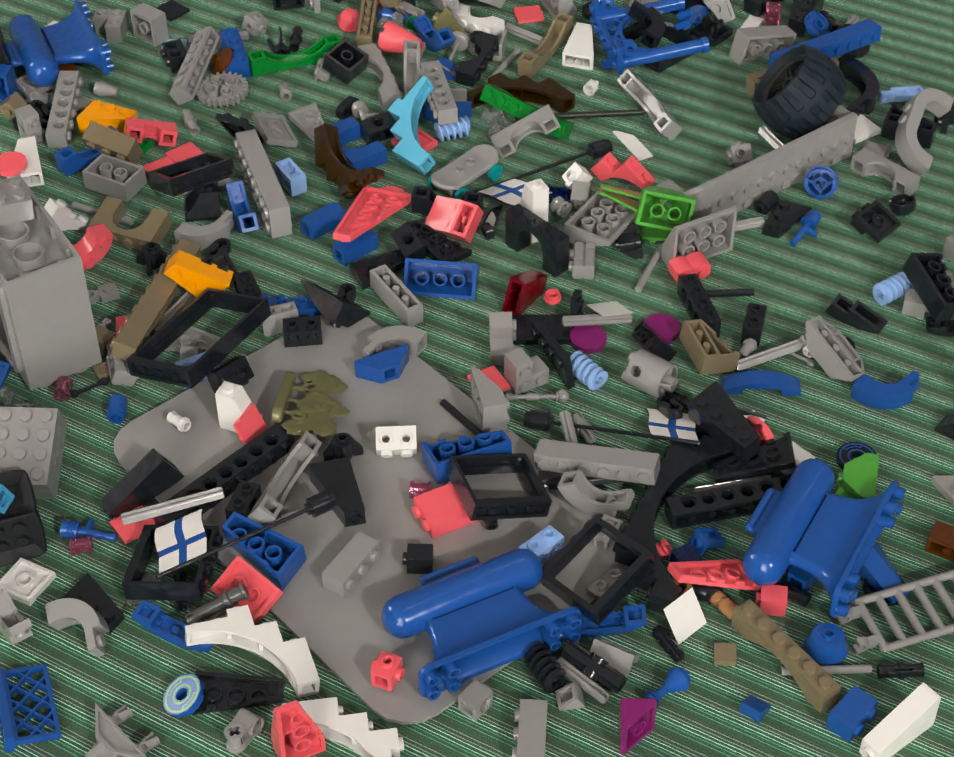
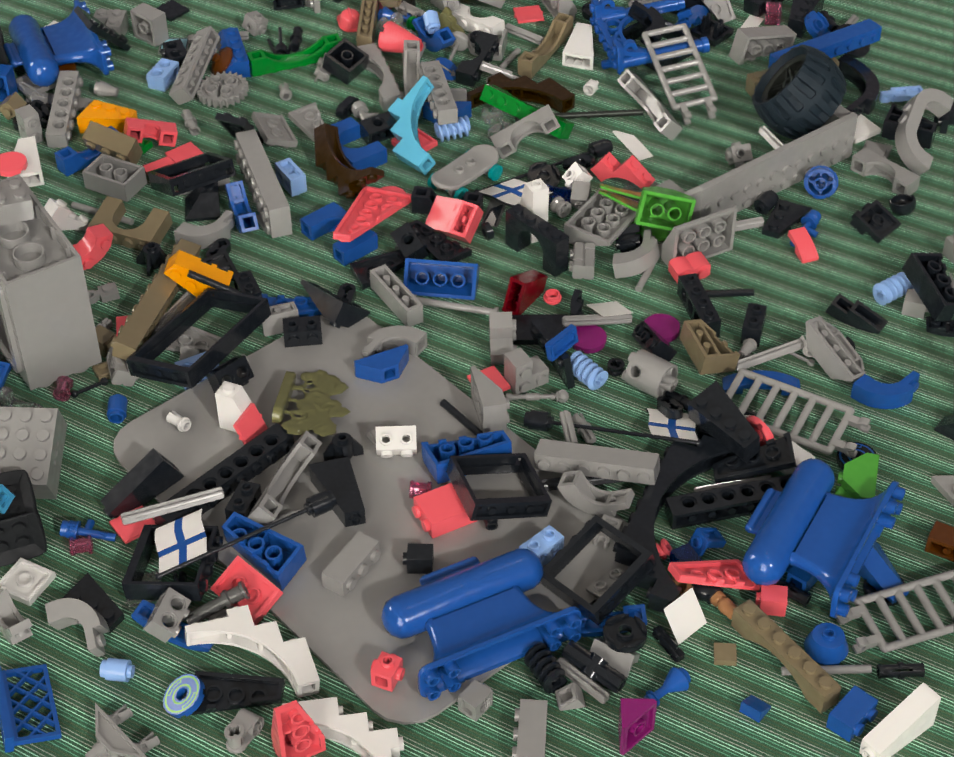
(102, 30): none -> black wing
(117, 669): none -> light blue brick
(162, 74): none -> light blue brick
(165, 613): none -> light grey brick
(210, 282): none -> black bar
(431, 21): none -> light blue brick
(456, 306): none -> light grey bar
(493, 69): none -> light grey axle
(548, 173): none -> black tile
(561, 342): none -> blue tile
(584, 160): none -> black tile
(615, 367): none -> black bush
(624, 643): none -> black tile
(637, 260): none -> light grey arch
(683, 106): none -> light grey bar
(803, 245): none -> coral slope
(835, 443): none -> light grey bar

